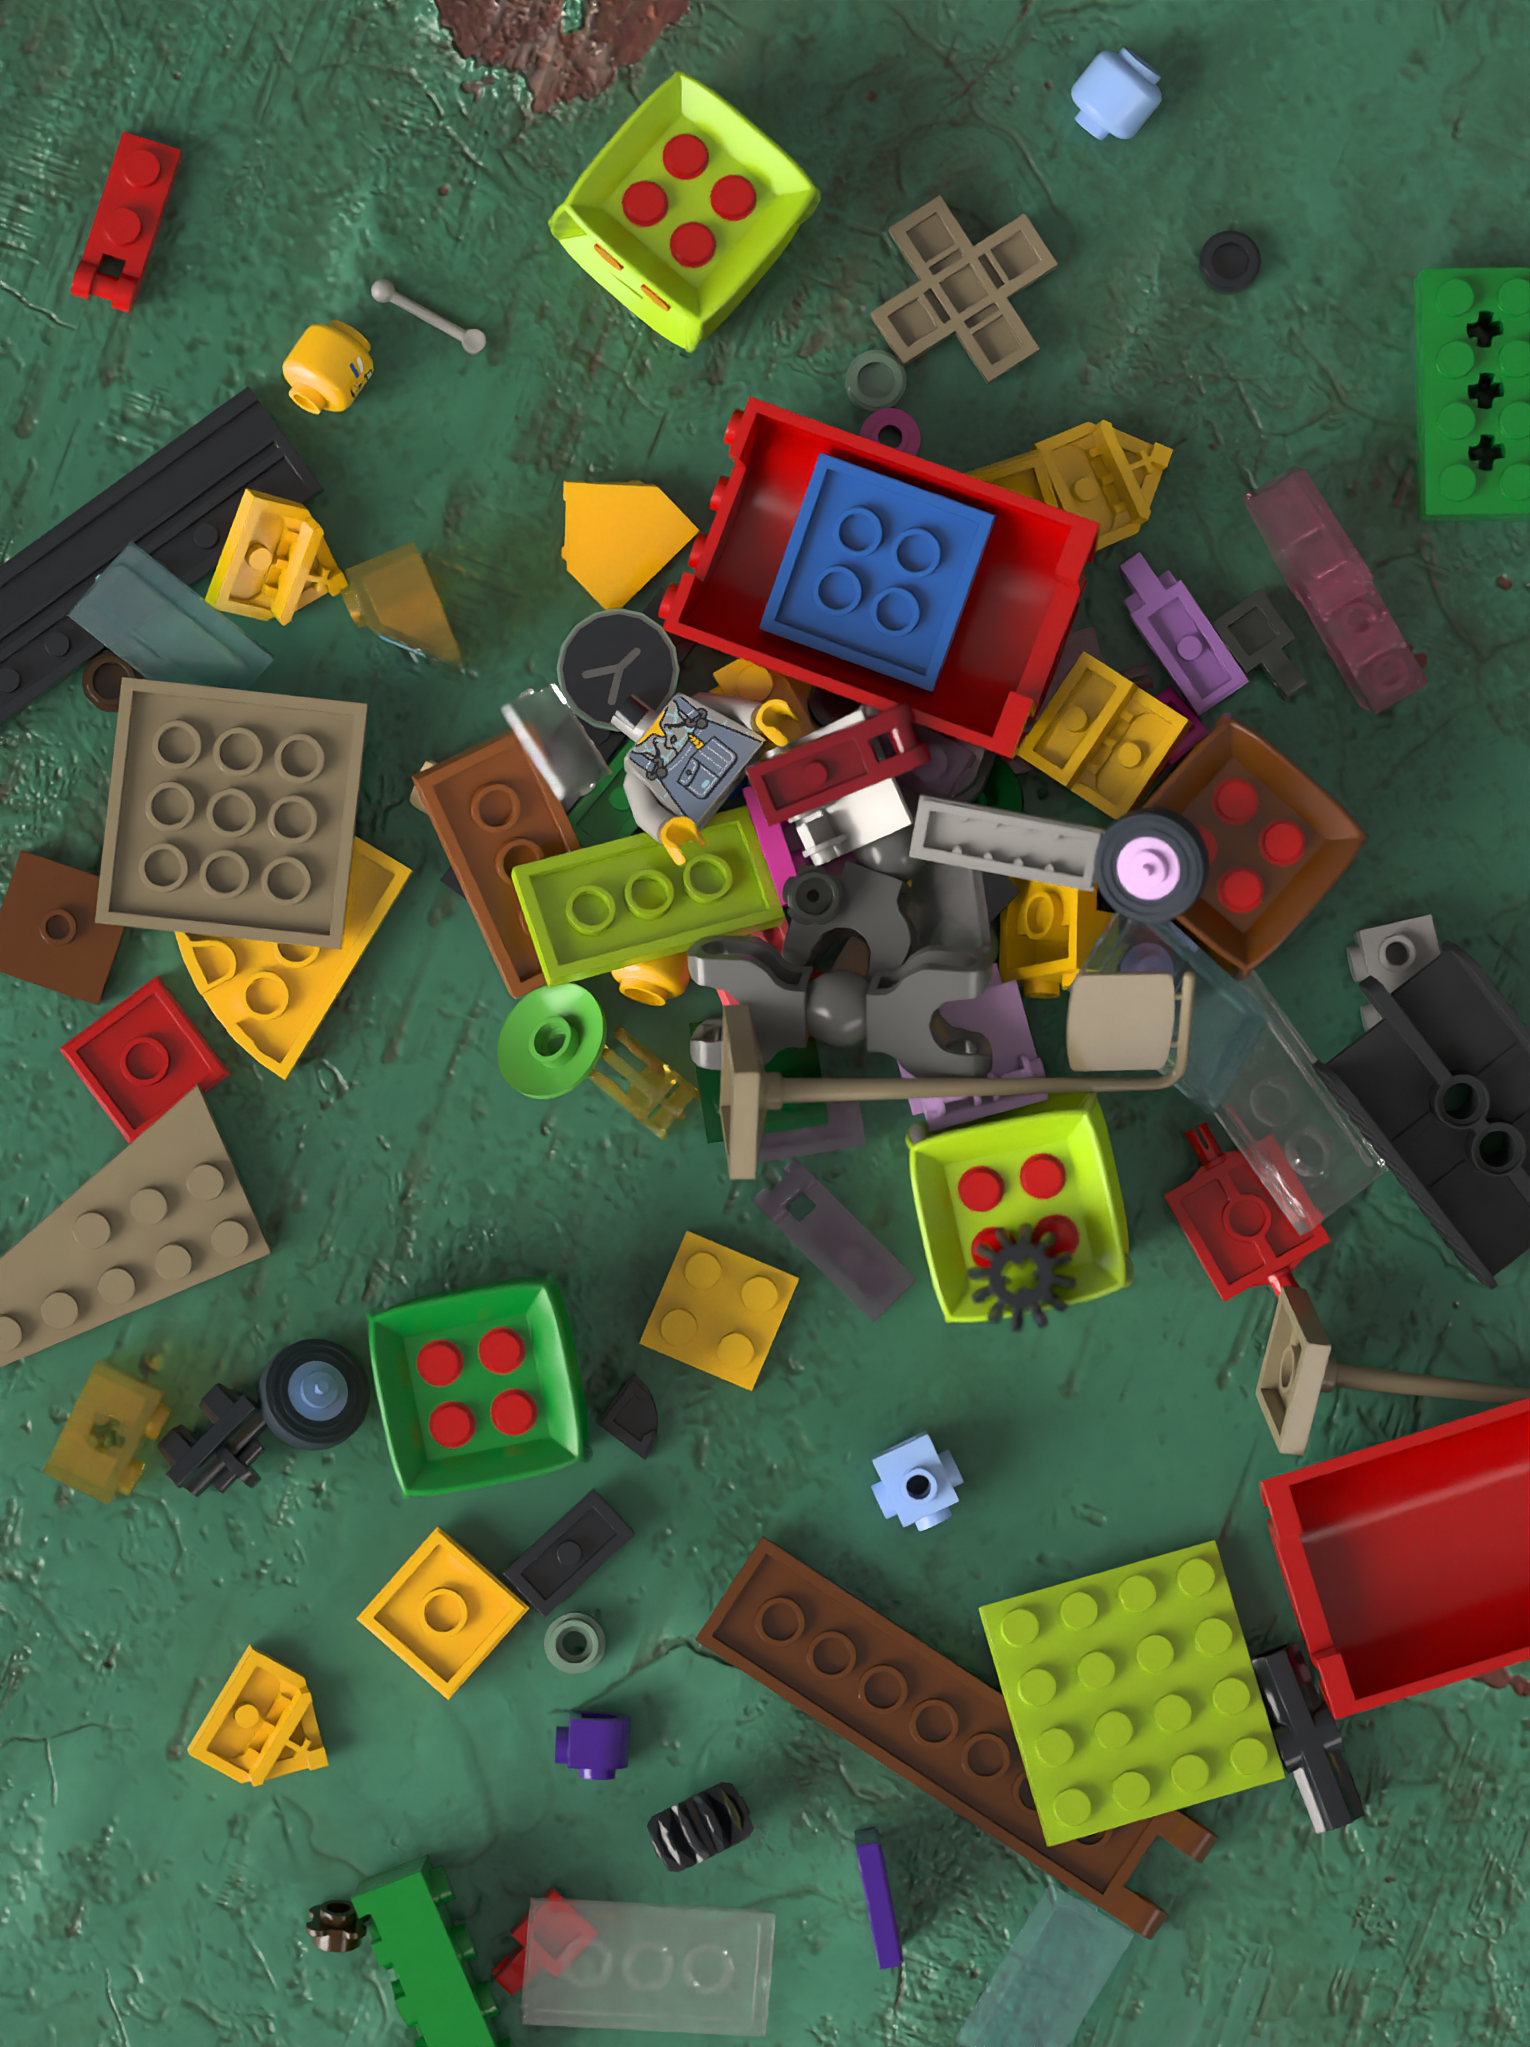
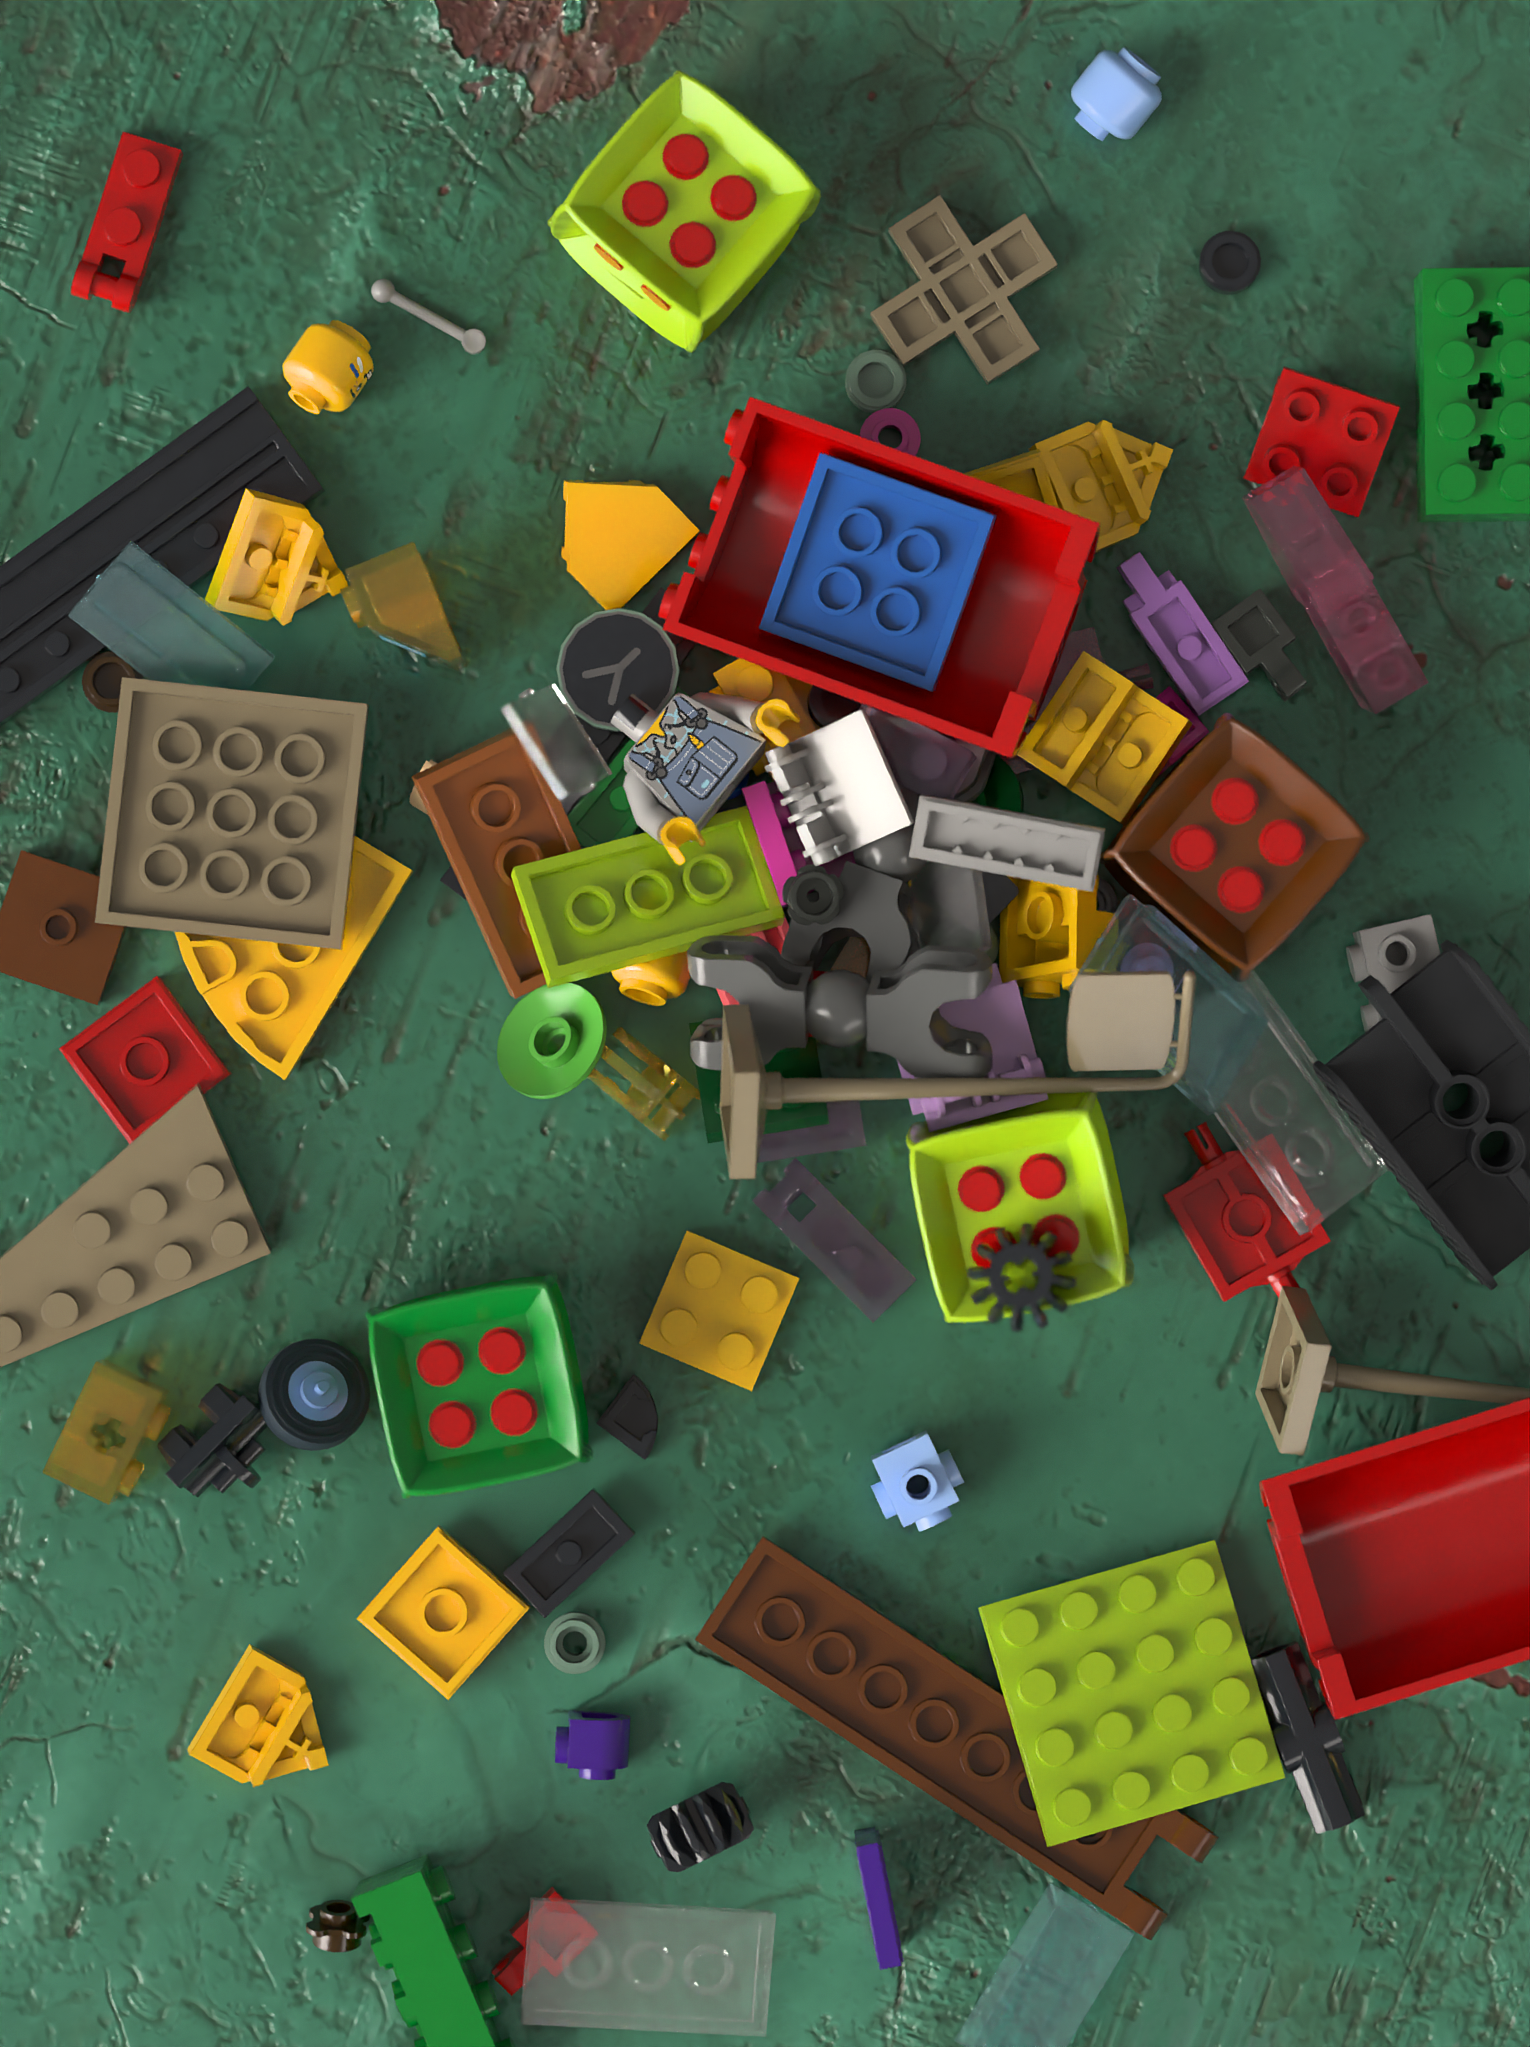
(835, 765): dark red plate -> none
(1151, 864): black wheel -> none
(1328, 433): none -> red hinge

